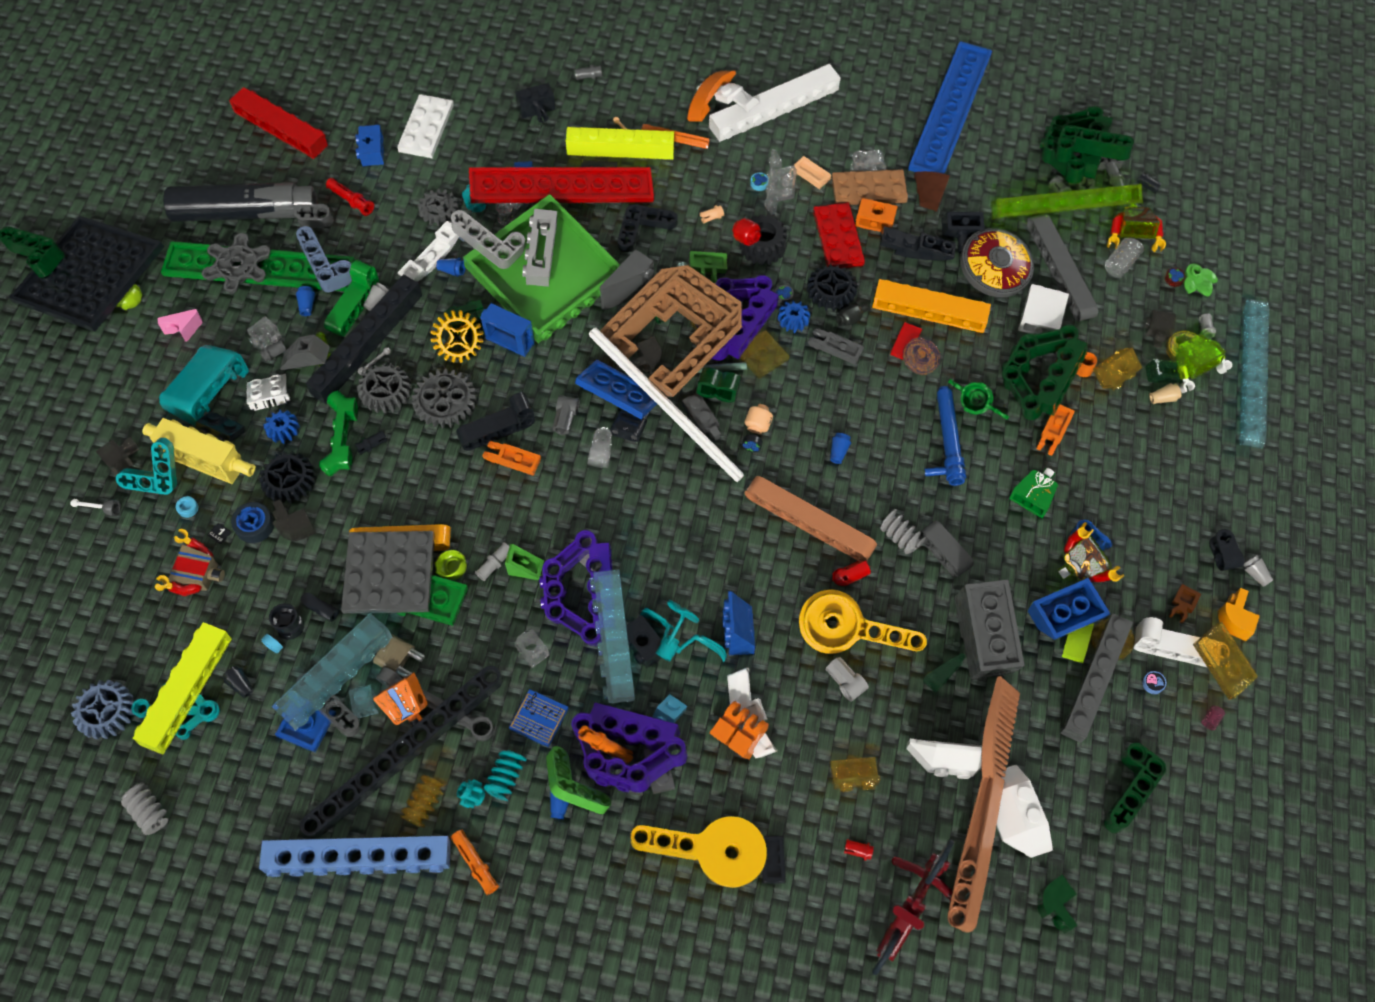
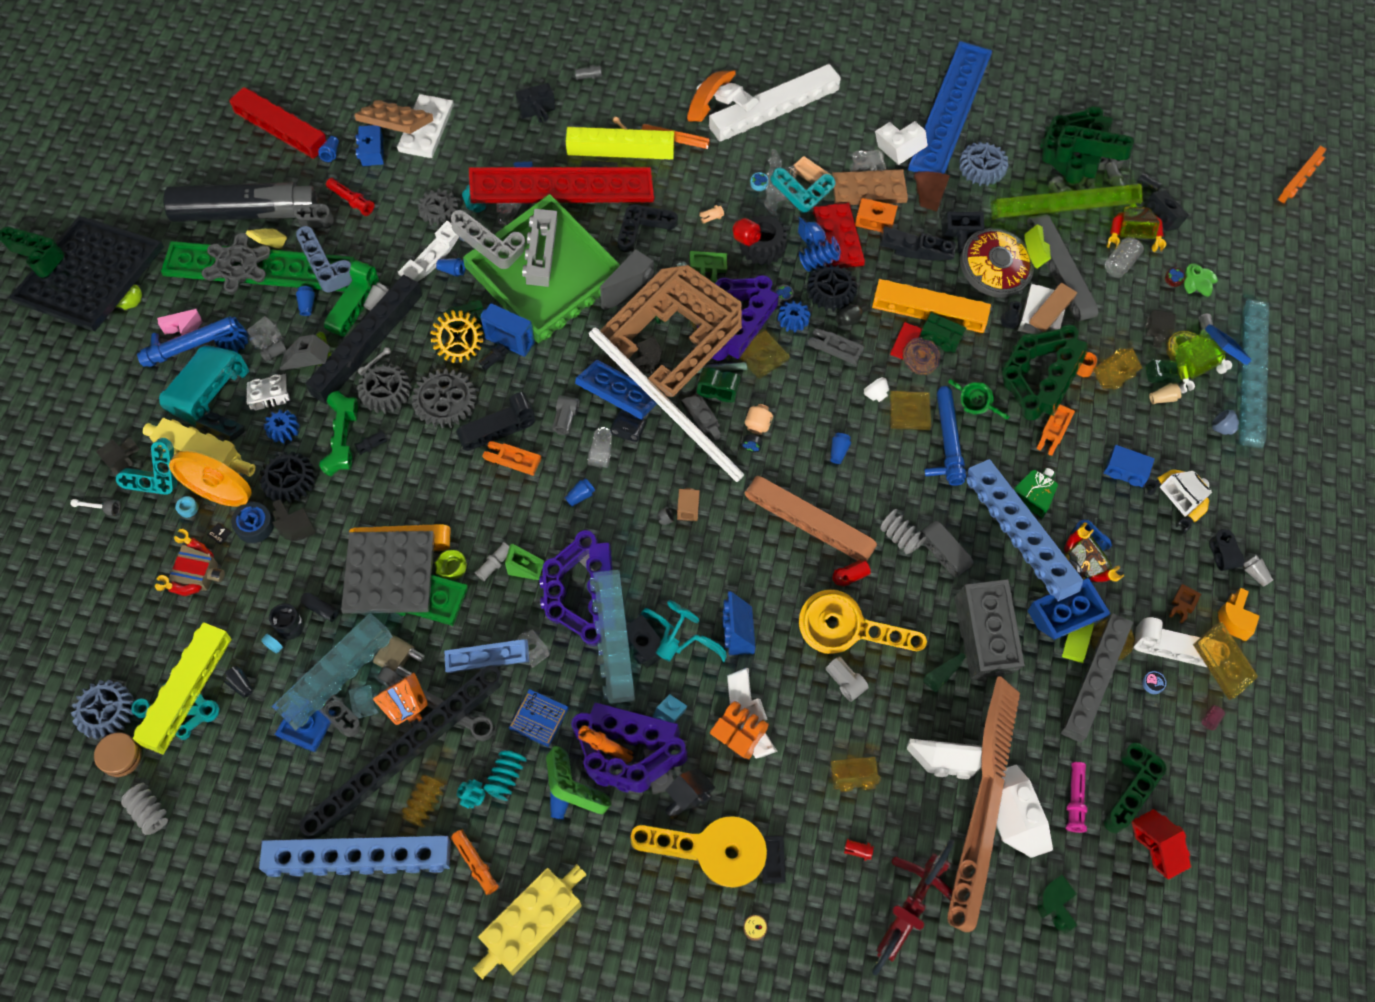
(117, 754): none -> medium nougat head
(162, 351): none -> blue cylinder
(210, 478): none -> light orange dish
(234, 340): none -> blue gear
(268, 237): none -> light yellow slope
(328, 150): none -> blue cone
(394, 117): none -> medium nougat plate
(486, 655): none -> medium blue plate
(494, 356): none -> black pin
(529, 921): none -> light yellow brick
(580, 492): none -> blue cone
(665, 516): none -> dark grey hinge
(688, 504): none -> medium nougat brick
(688, 791): none -> black brick
(755, 927): none -> light yellow tile
(801, 194): none -> teal beam
(811, 233): none -> blue cap
(820, 256): none -> blue piece
(877, 389): none -> white cone
(901, 143): none -> white brick
(910, 410): none -> clear yellow tile
(943, 332): none -> dark green brick
(983, 163): none -> sand blue gear
(1010, 318): none -> black pin
(1024, 530): none -> medium blue brick
(1037, 249): none -> lime slope
(1053, 307): none -> medium nougat tile
(1076, 807): none -> dark pink pin
(1129, 466): none -> blue brick
(1164, 841): none -> red brick
(1167, 209): none -> black brick
(1186, 492): none -> white torso
(1226, 422): none -> sand blue cone
(1228, 344): none -> blue tile
(1300, 178): none -> orange plate

